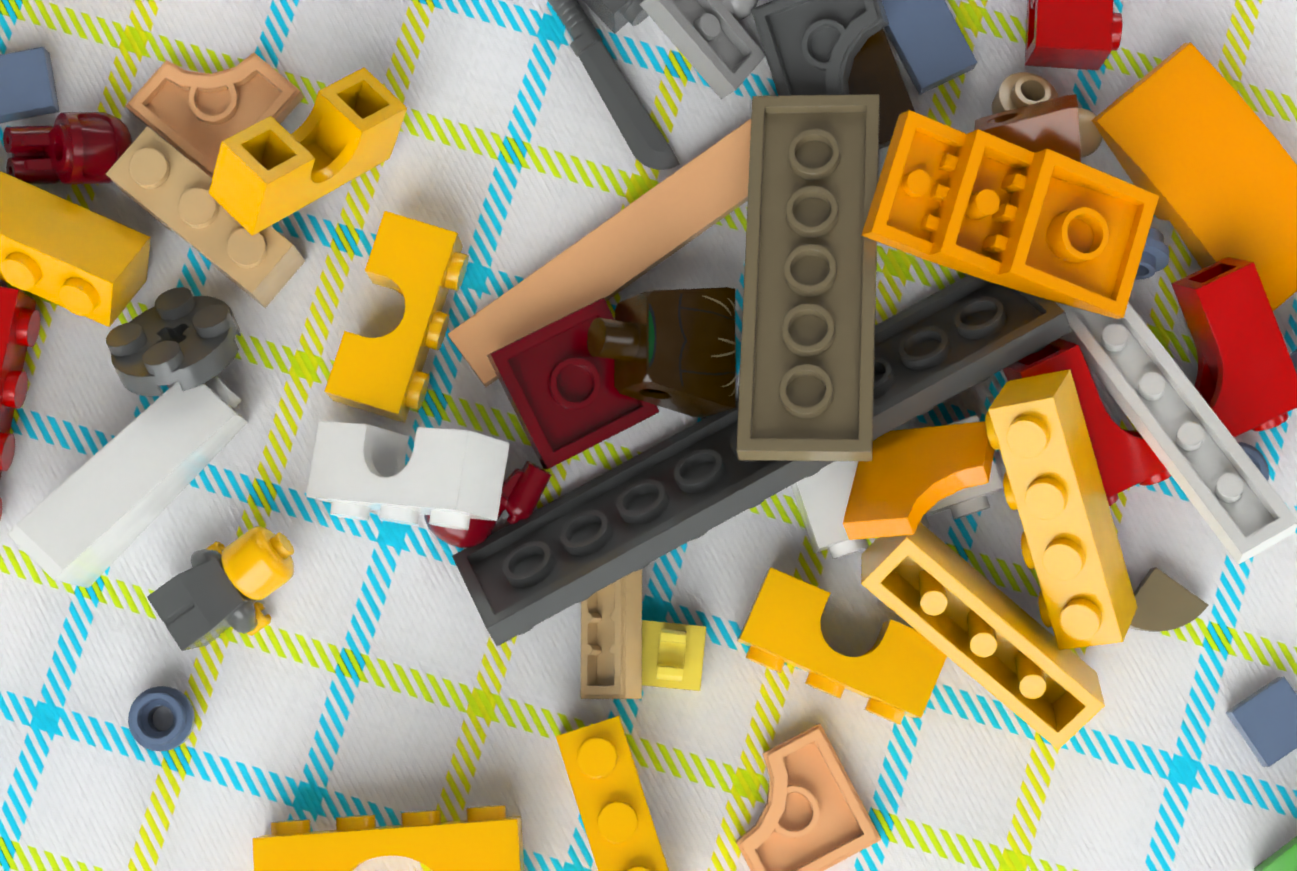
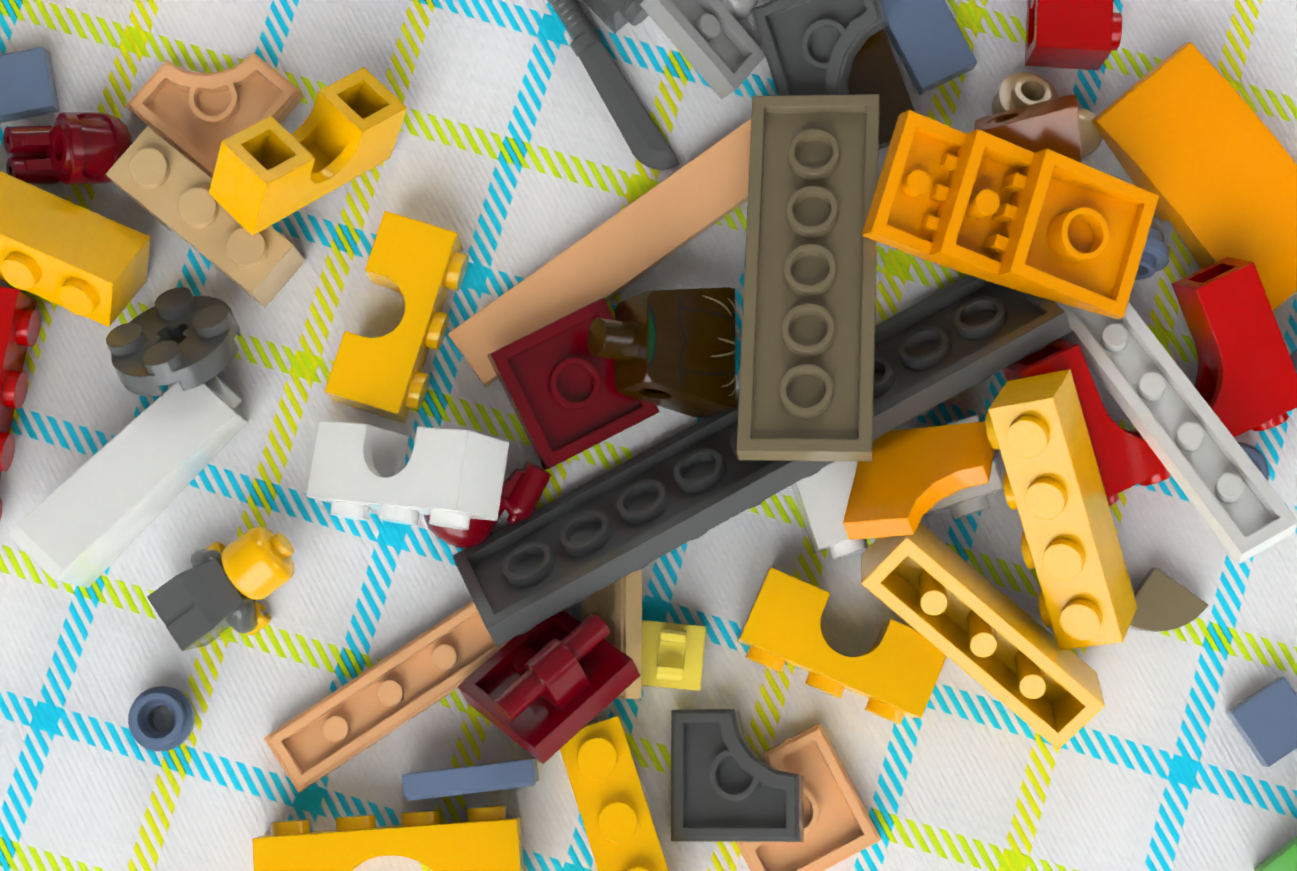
(382, 698): none -> light nougat tile
(470, 779): none -> sand blue tile
(550, 682): none -> dark red plate
(724, 787): none -> dark grey tile

